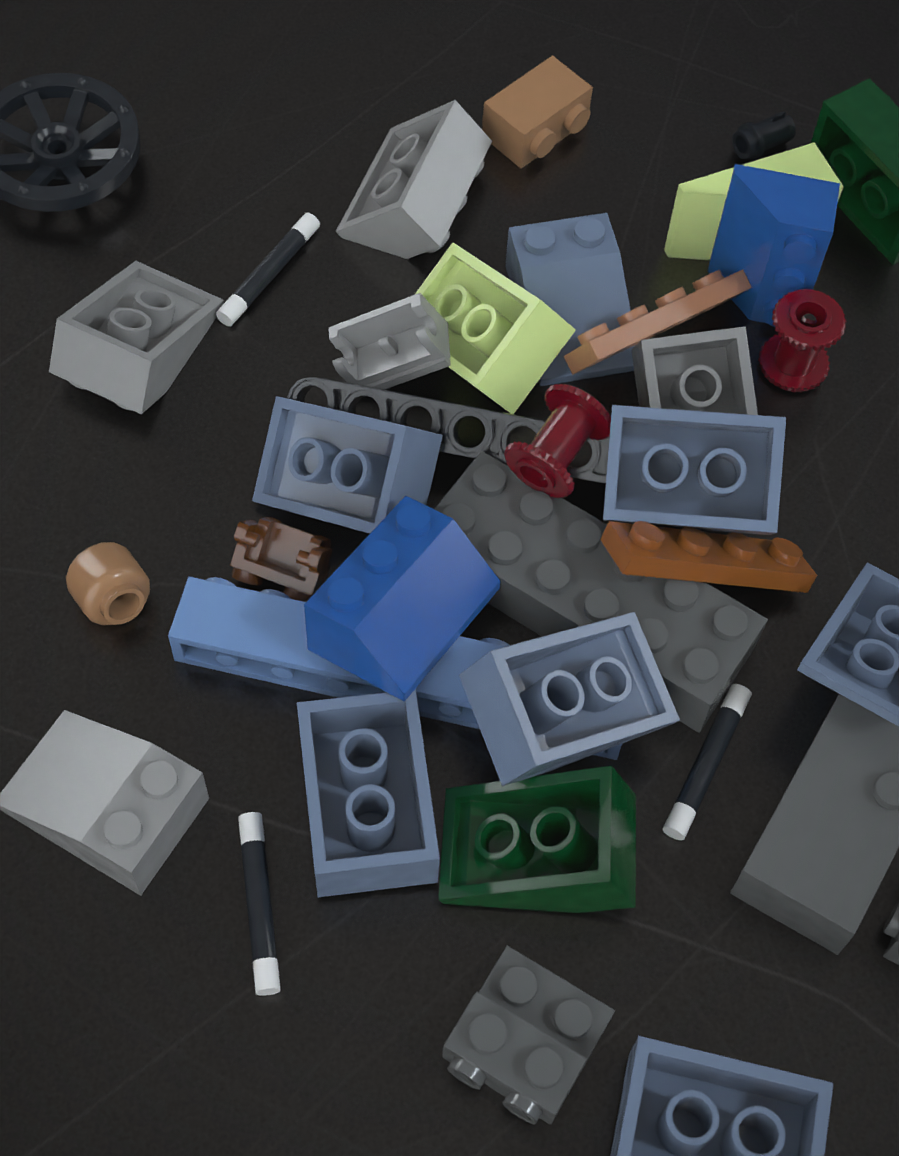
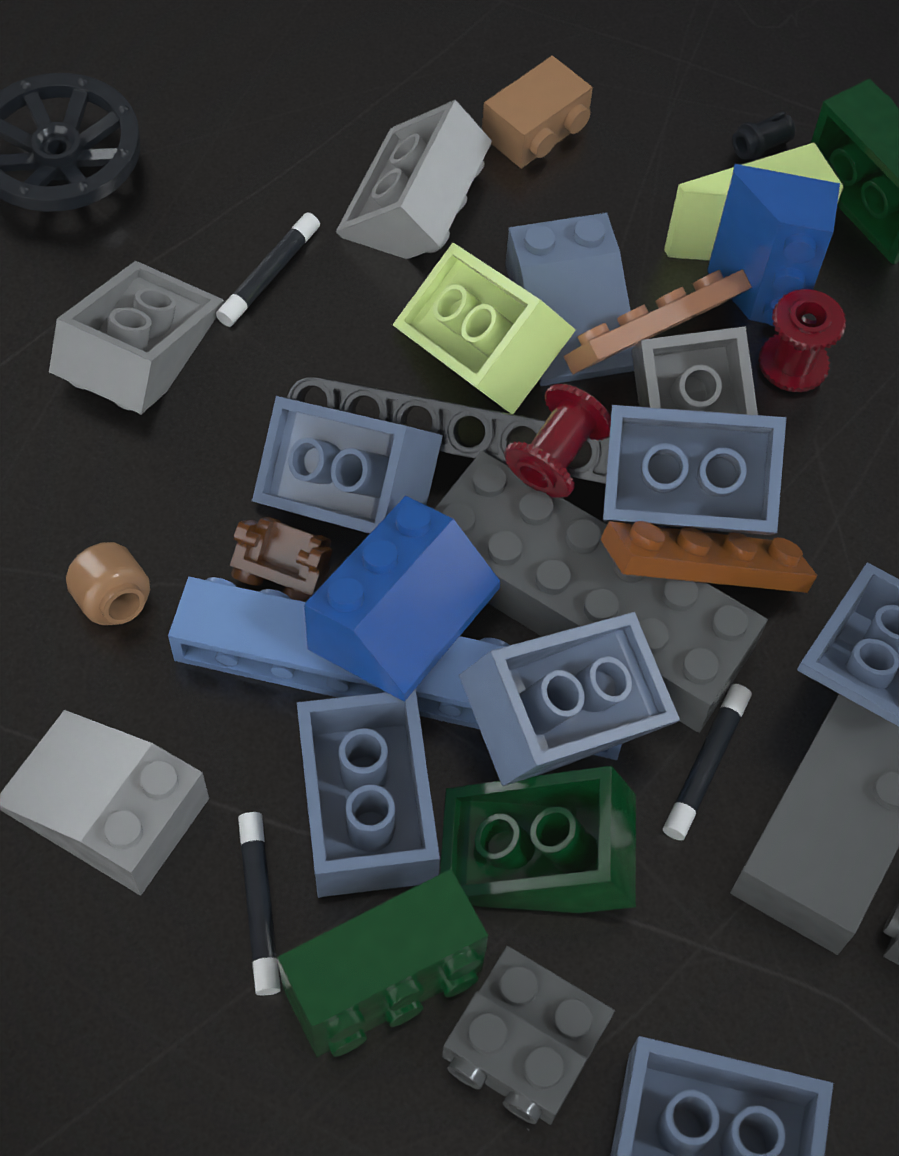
(384, 964): none -> dark green brick
(392, 344): light grey hinge -> none

